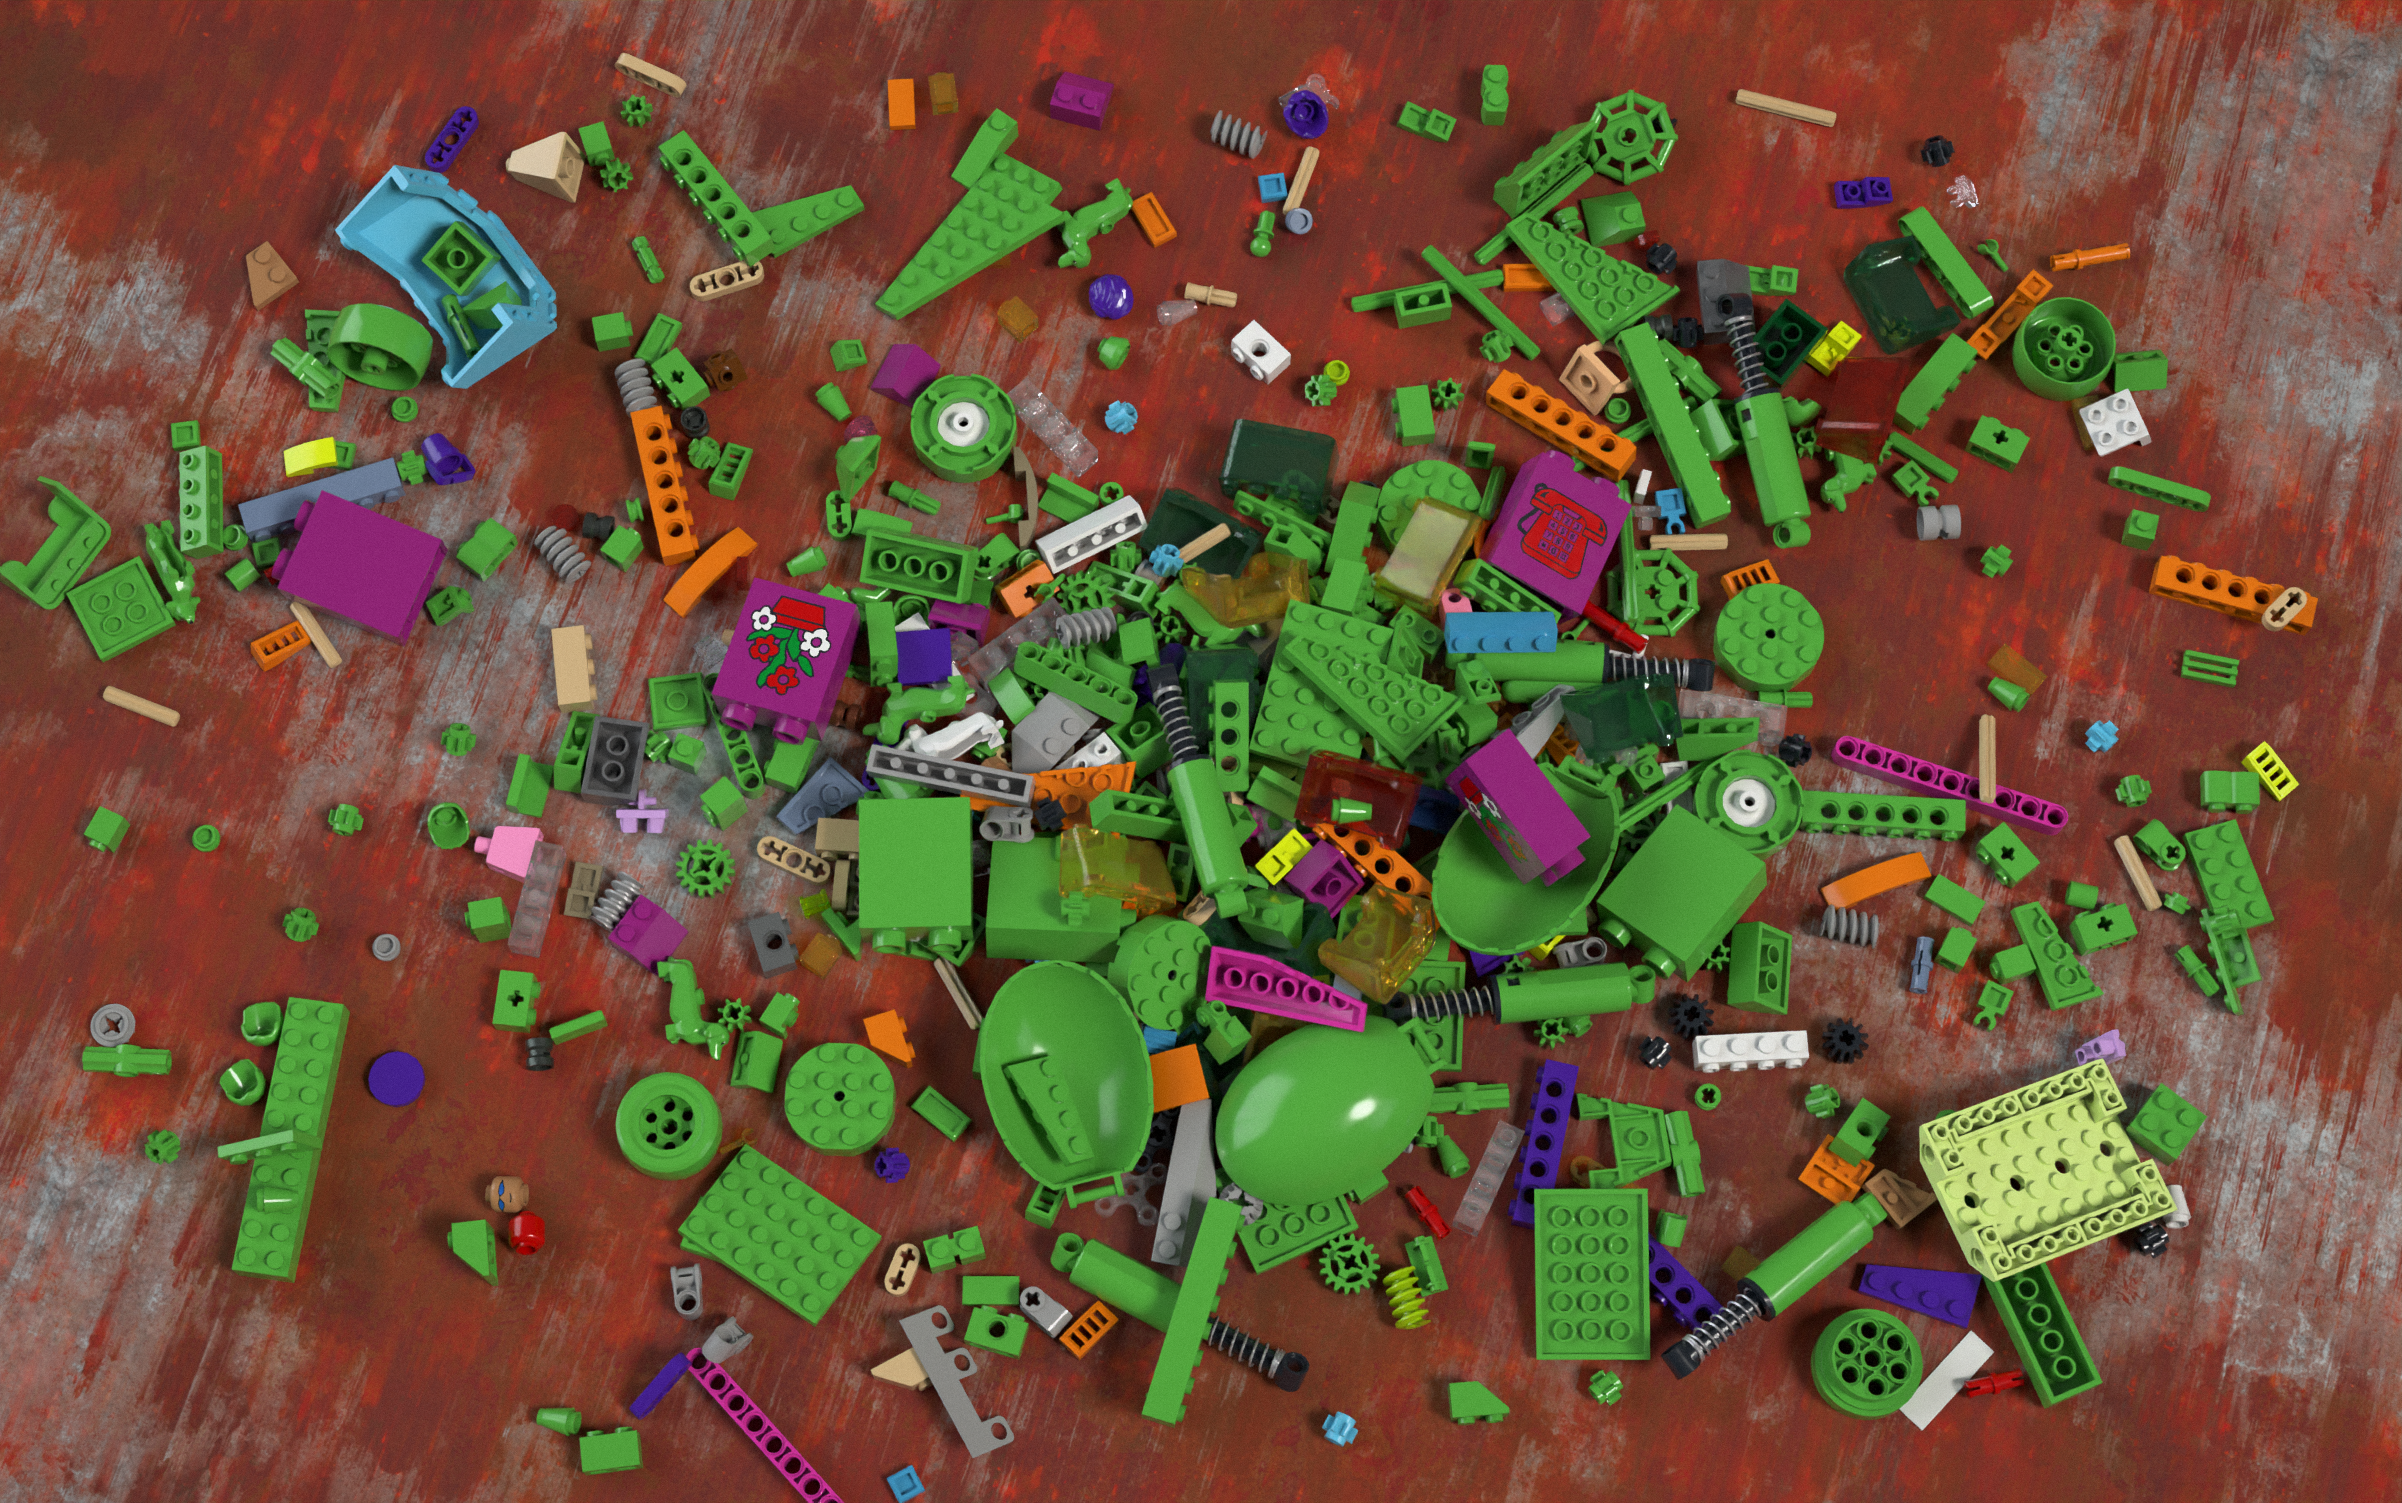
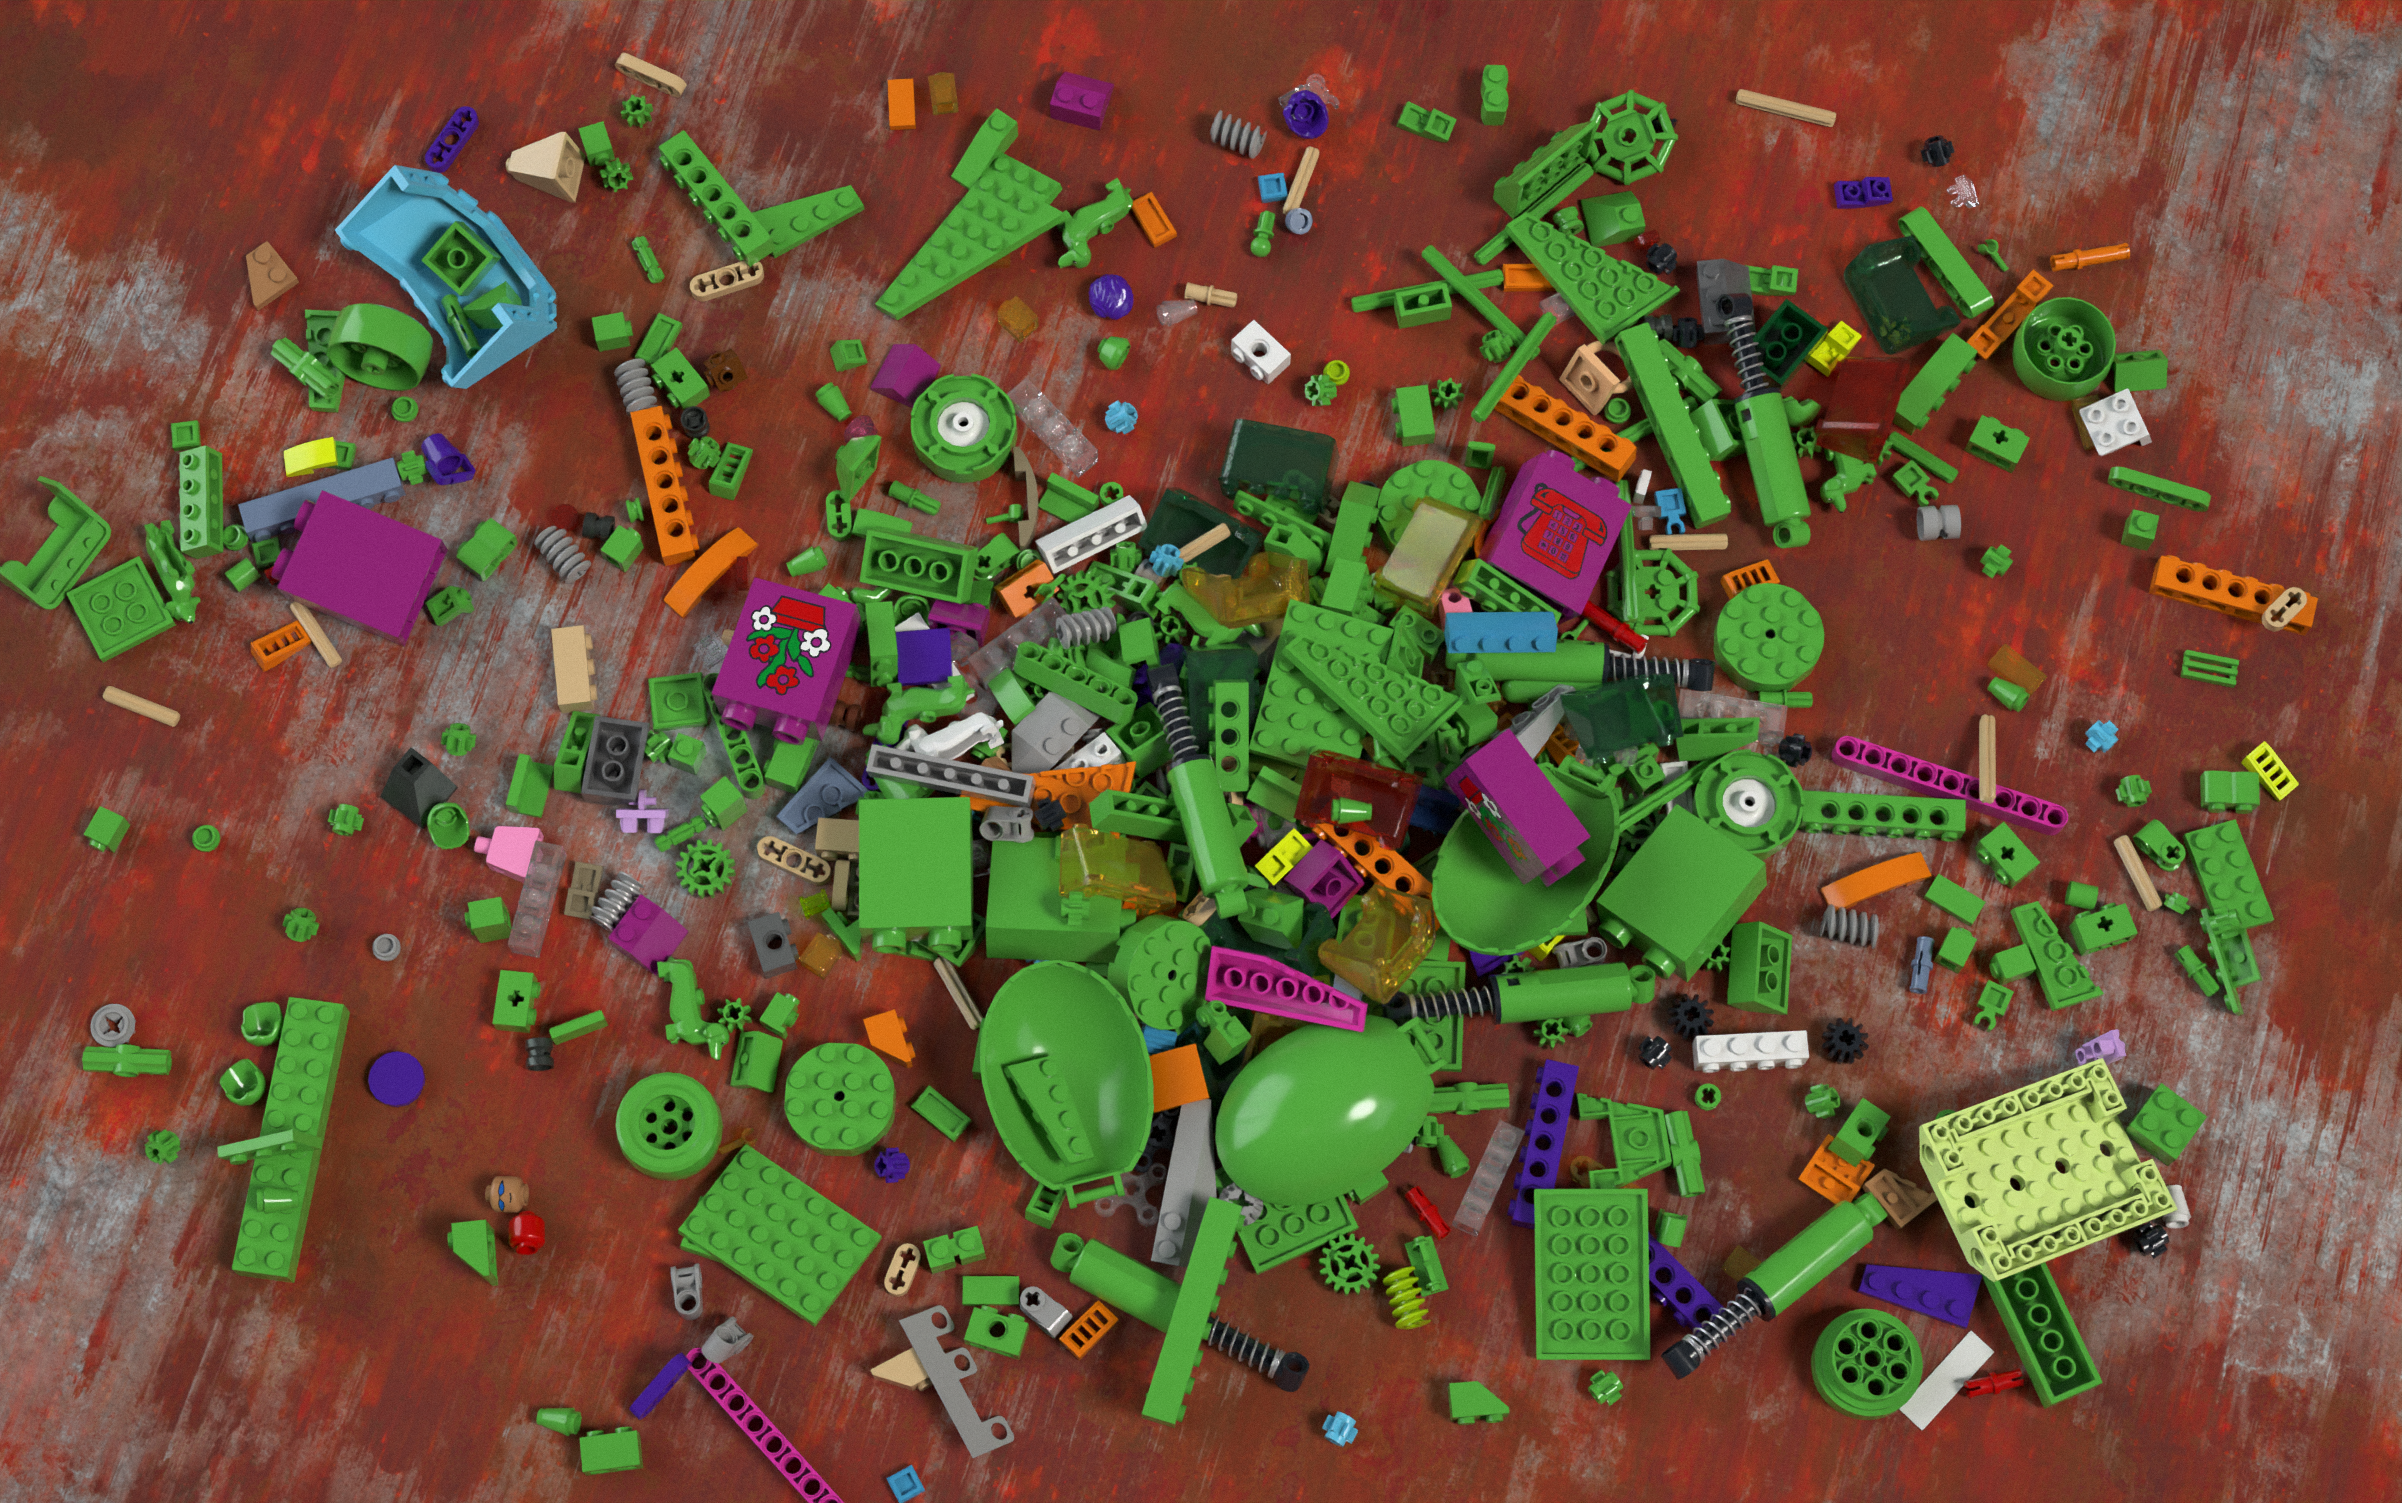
(416, 787): none -> pearl dark grey slope
(680, 833): none -> bright green axle
(1513, 367): none -> bright green axle

